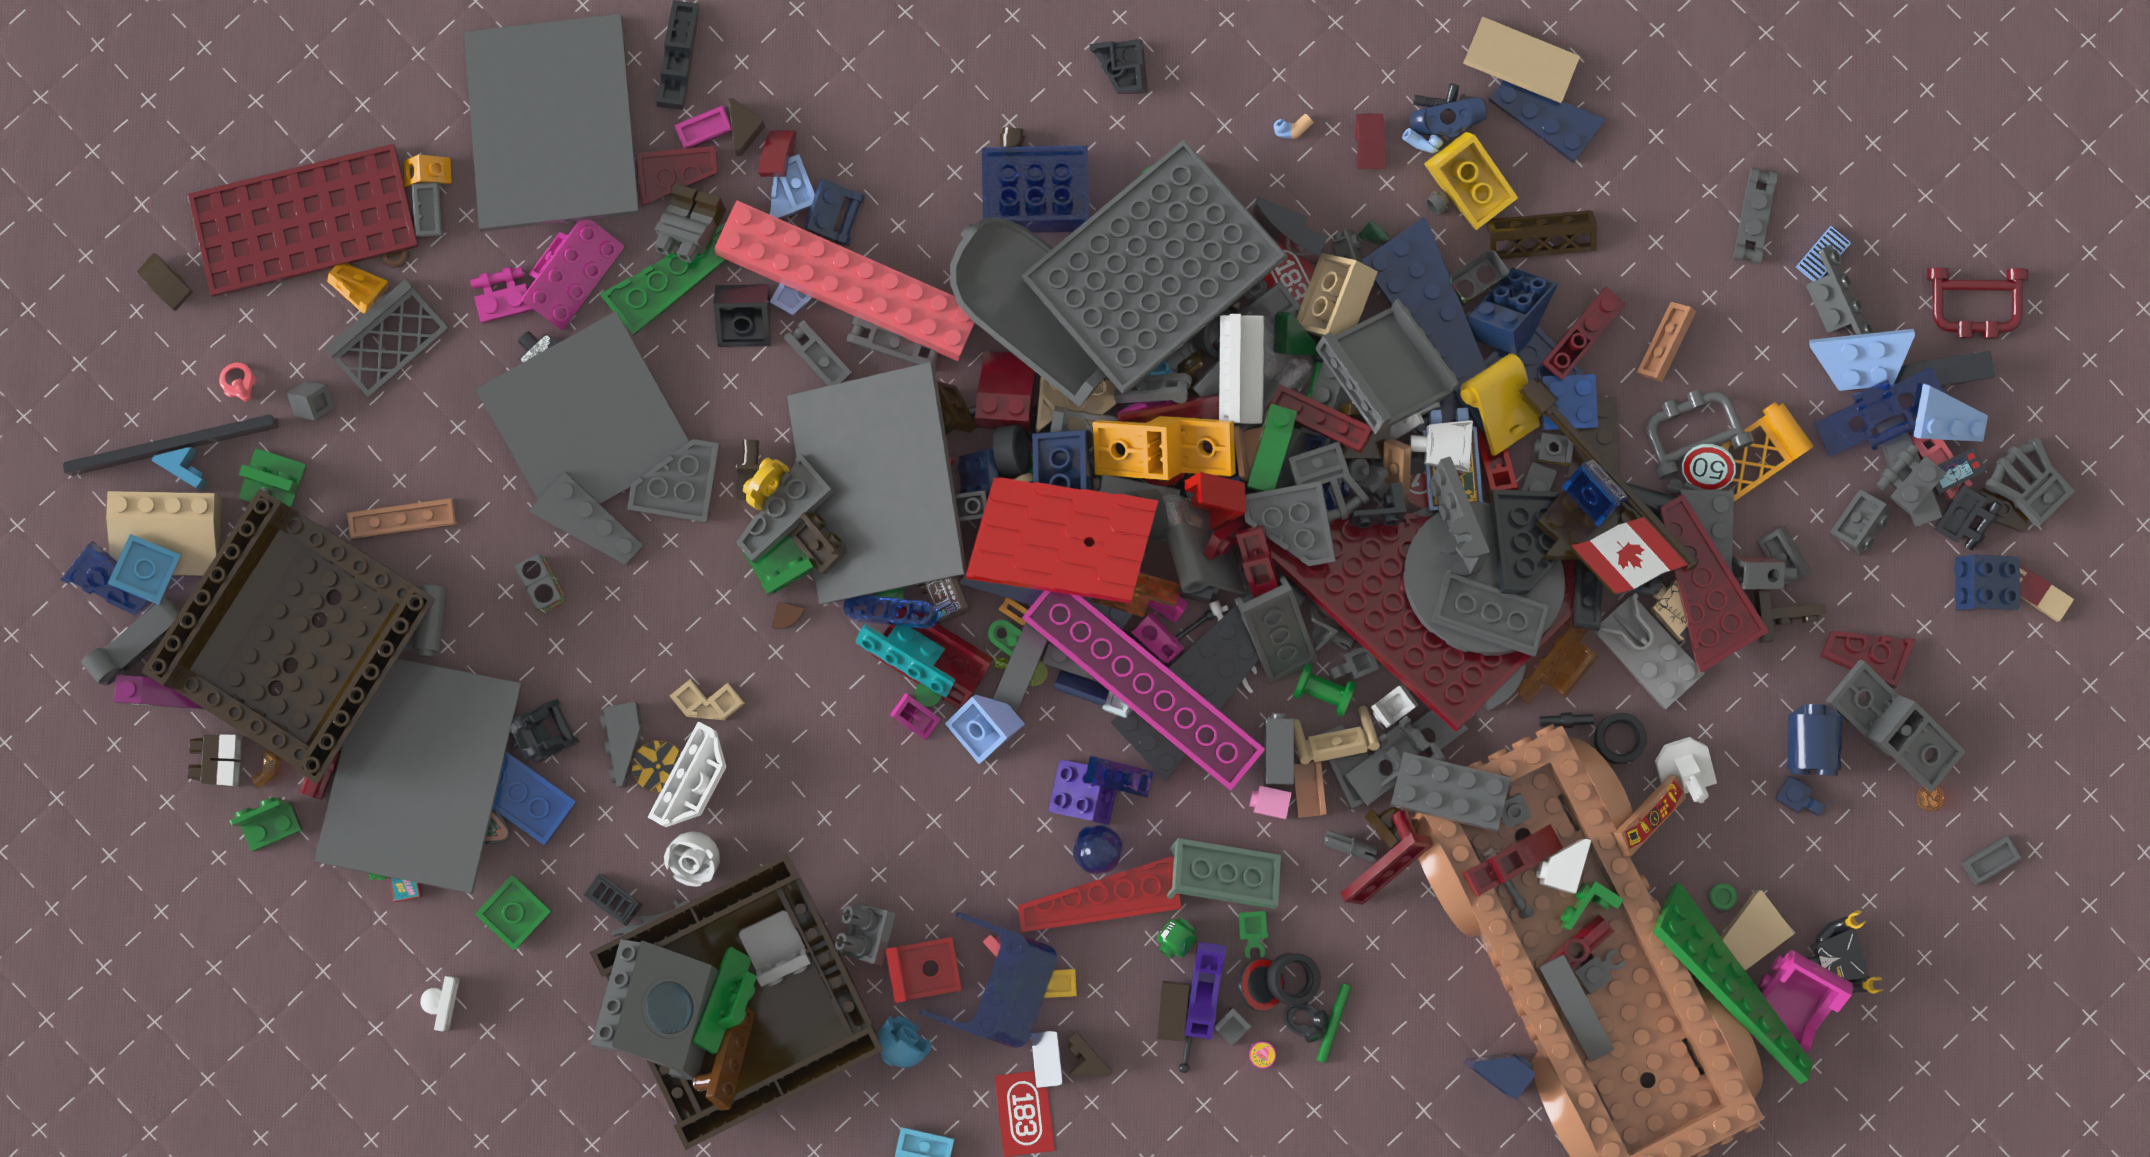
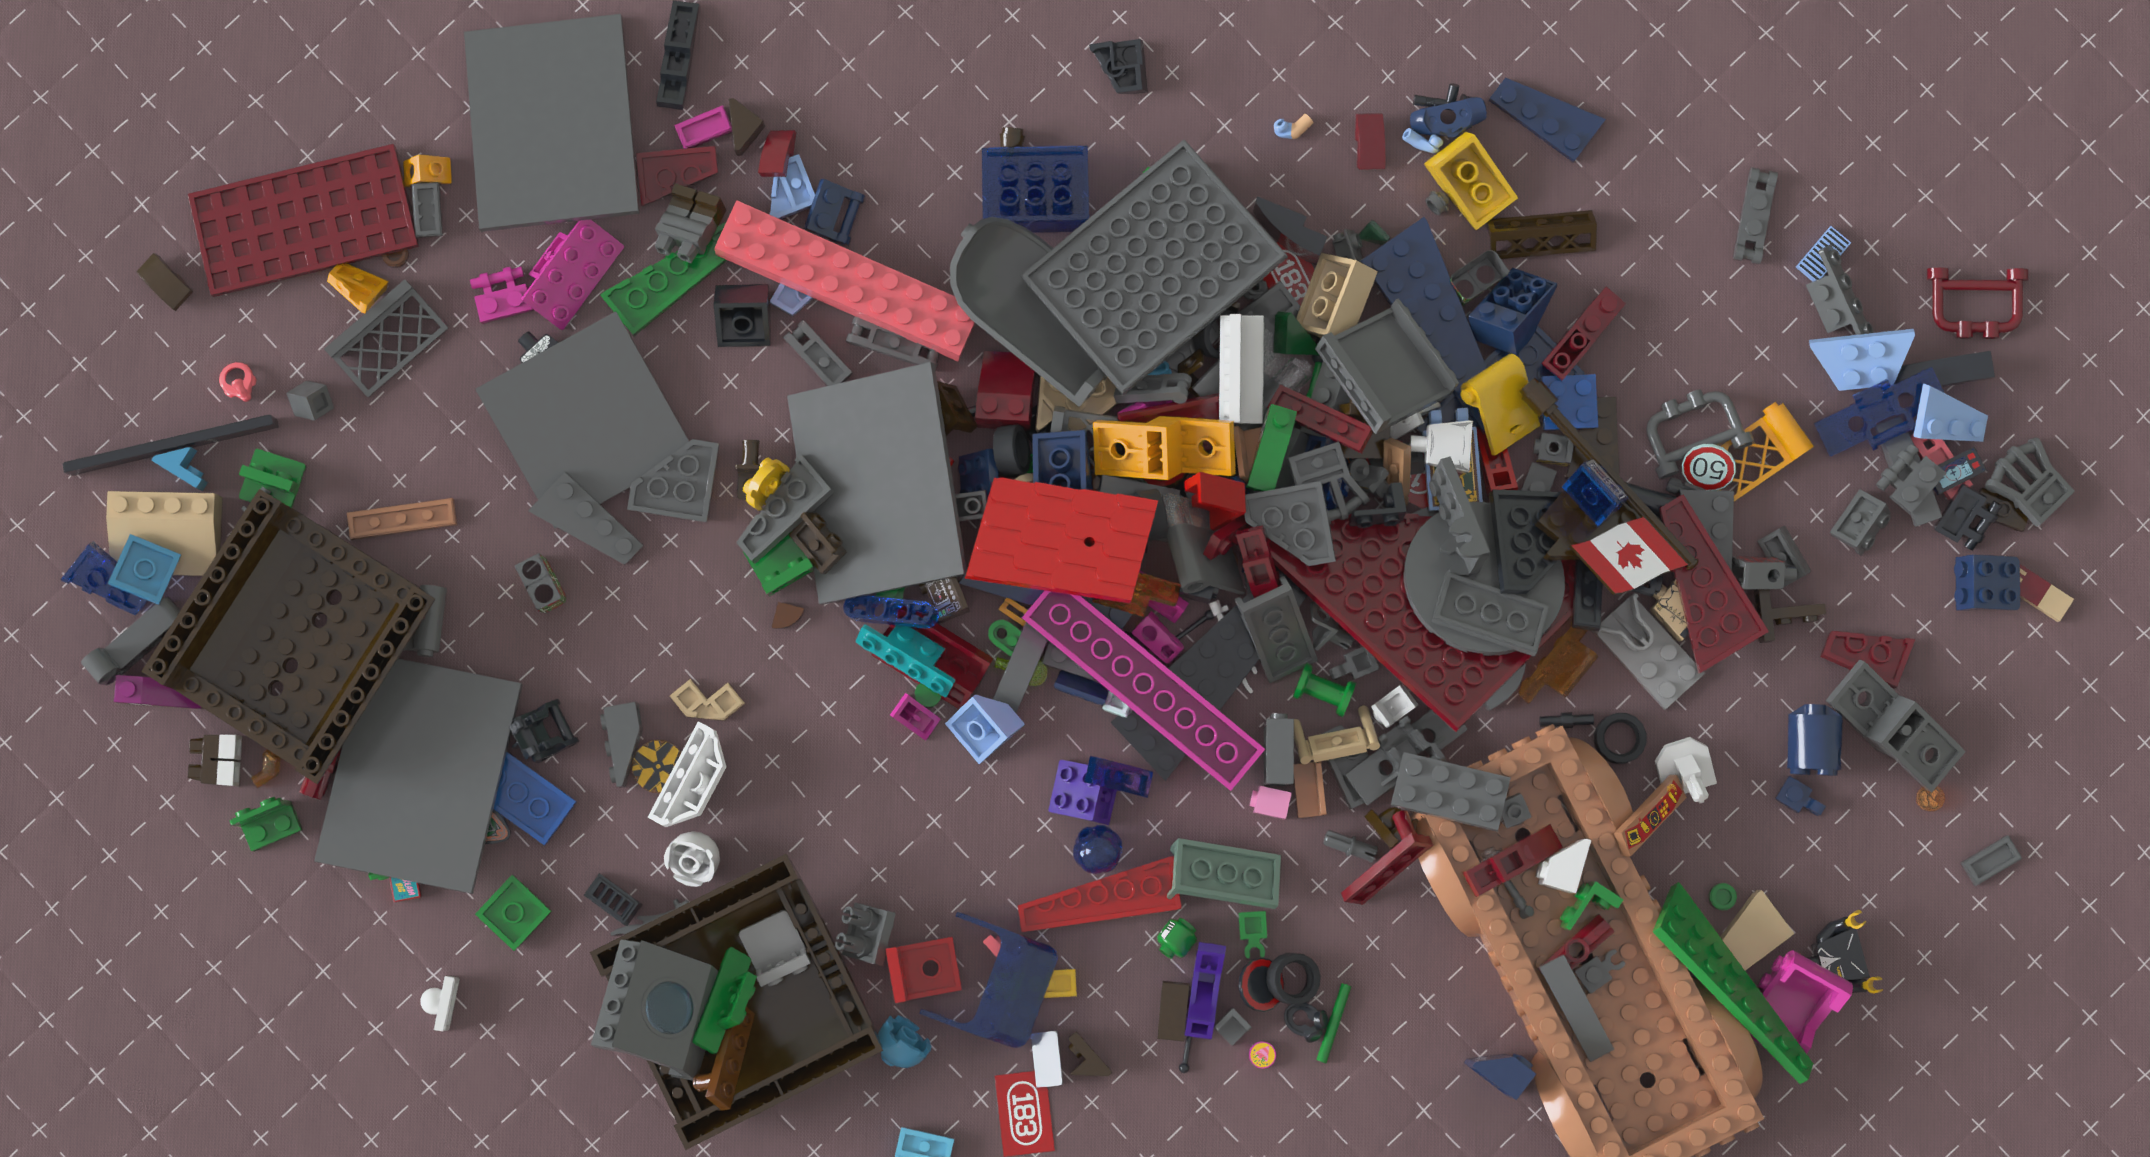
(1521, 59): tan tile -> none
(1666, 341): nougat plate -> none

